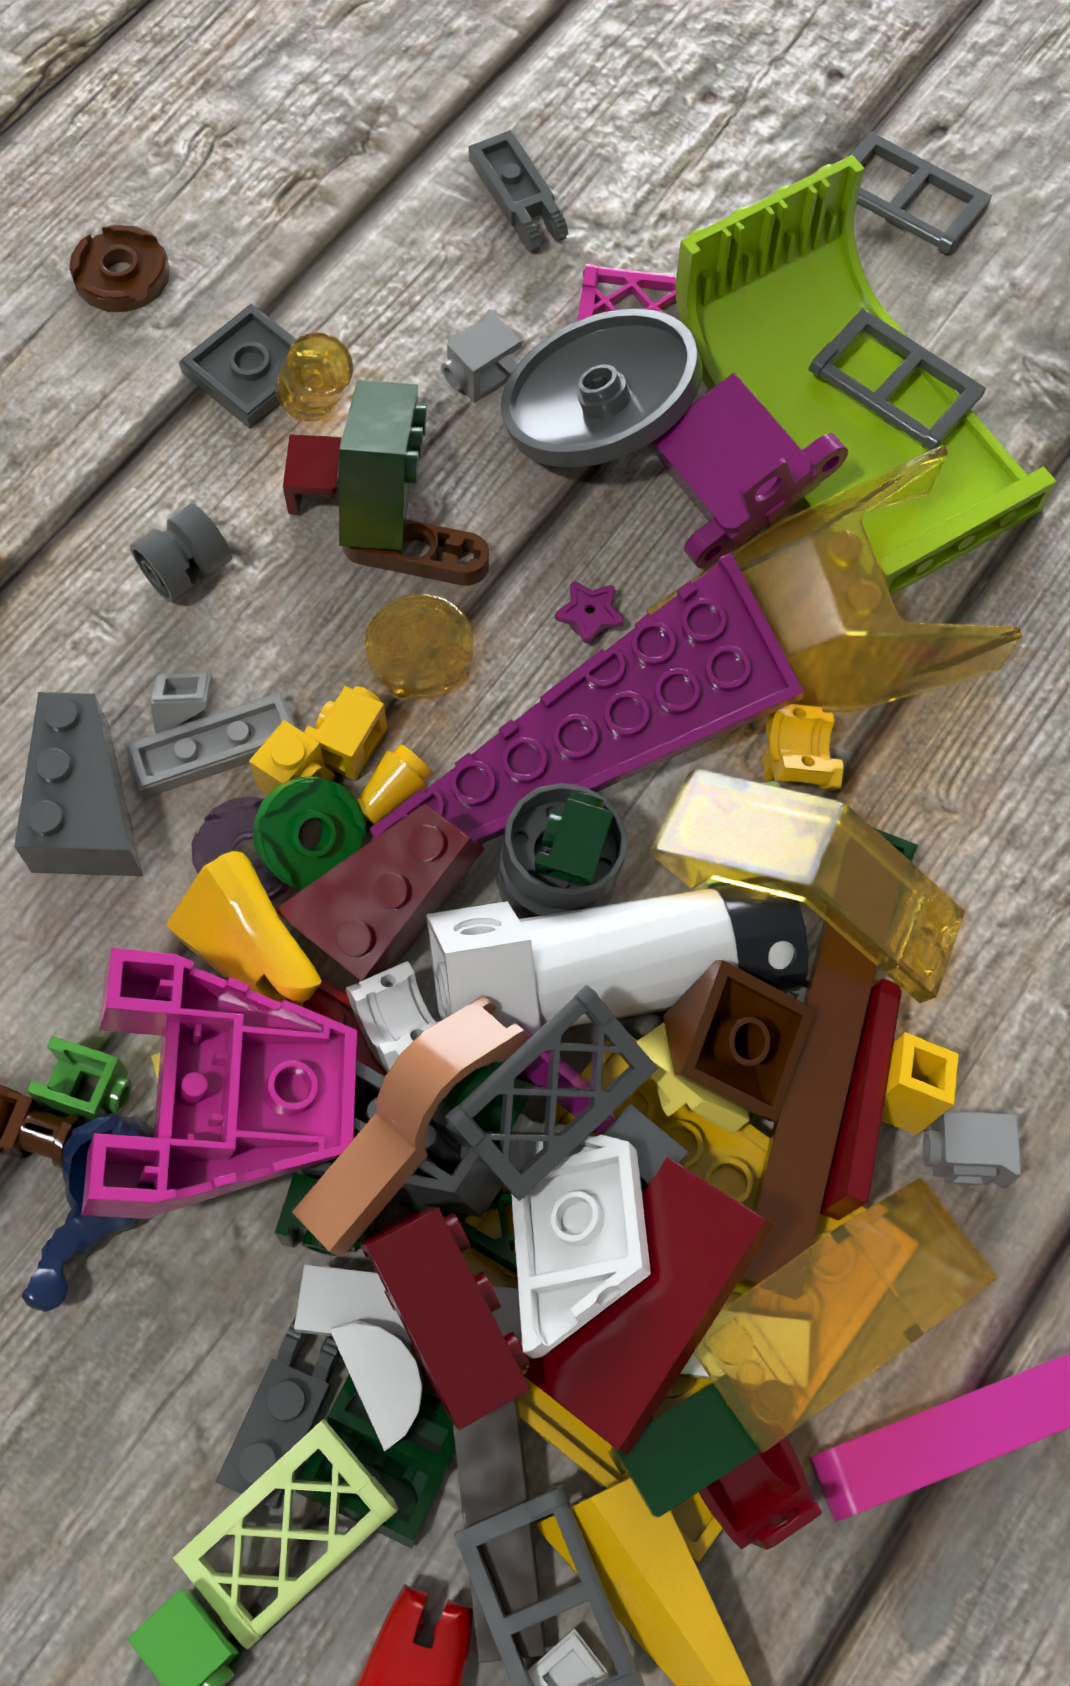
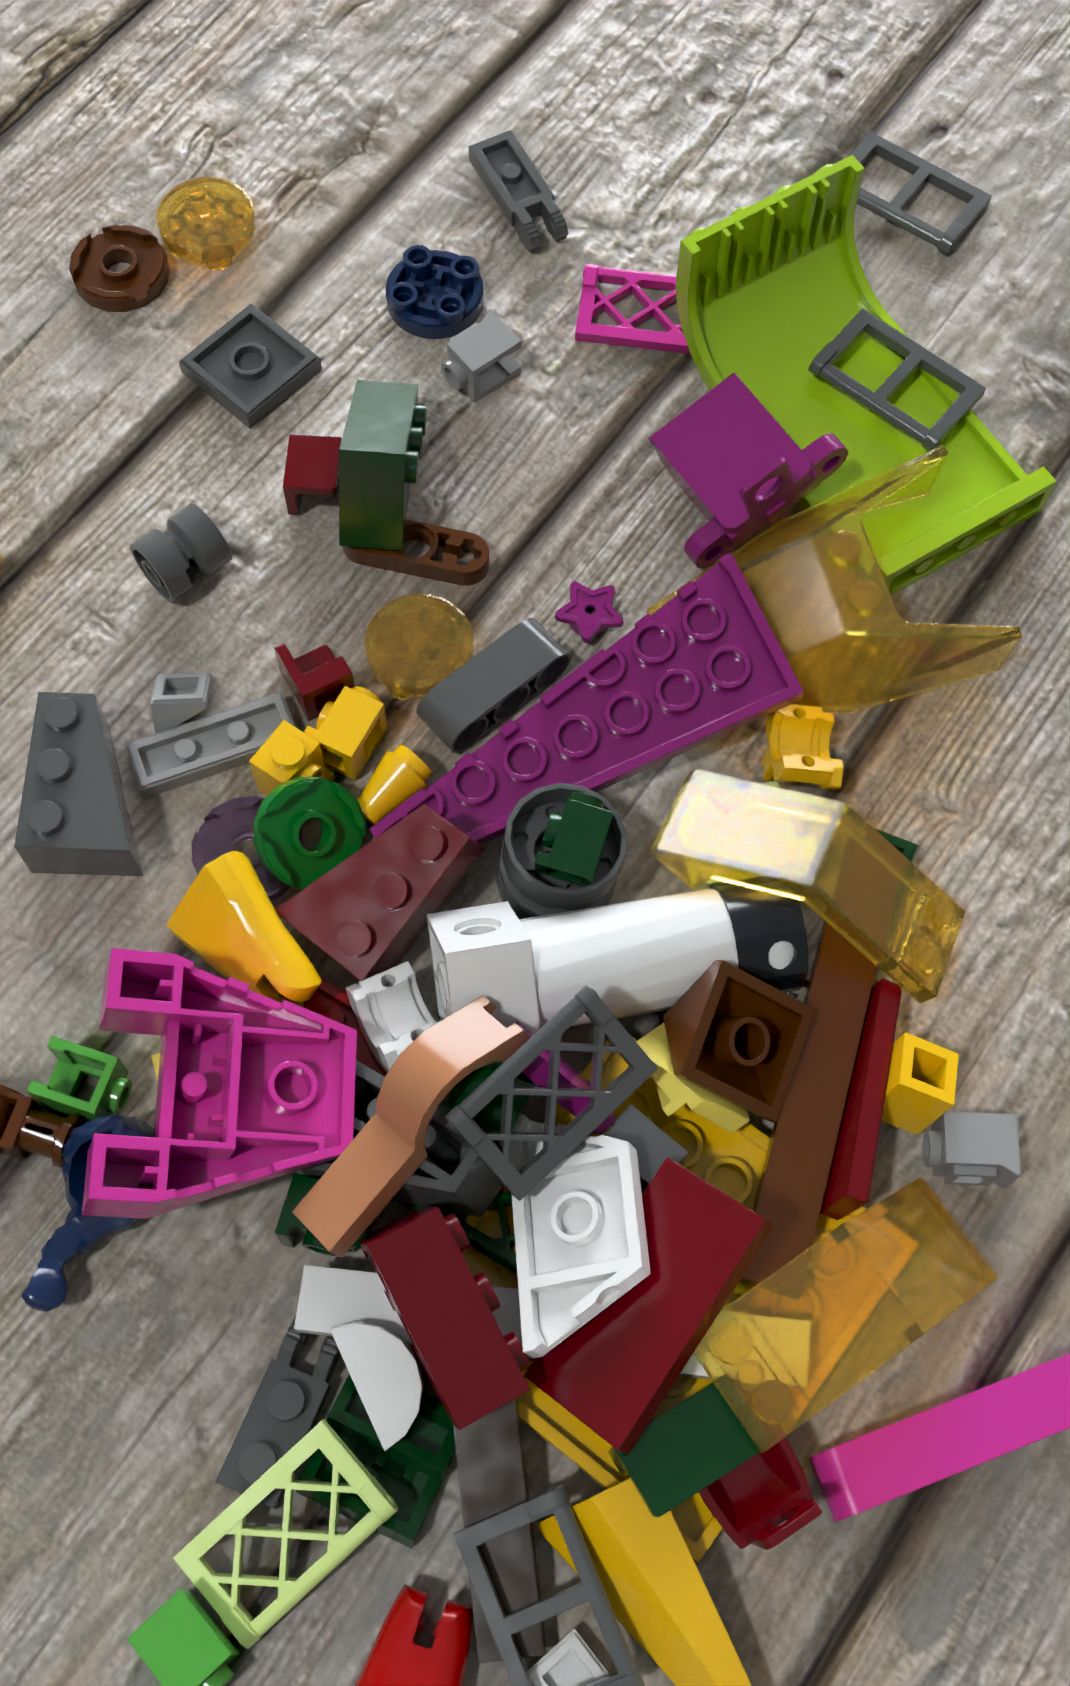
(206, 221): none -> clear yellow tile
(314, 376): clear yellow wheel -> none
(314, 677): none -> dark red panel
(434, 292): none -> dark blue tile
(493, 685): none -> dark grey beam
(602, 388): dark grey dish -> none

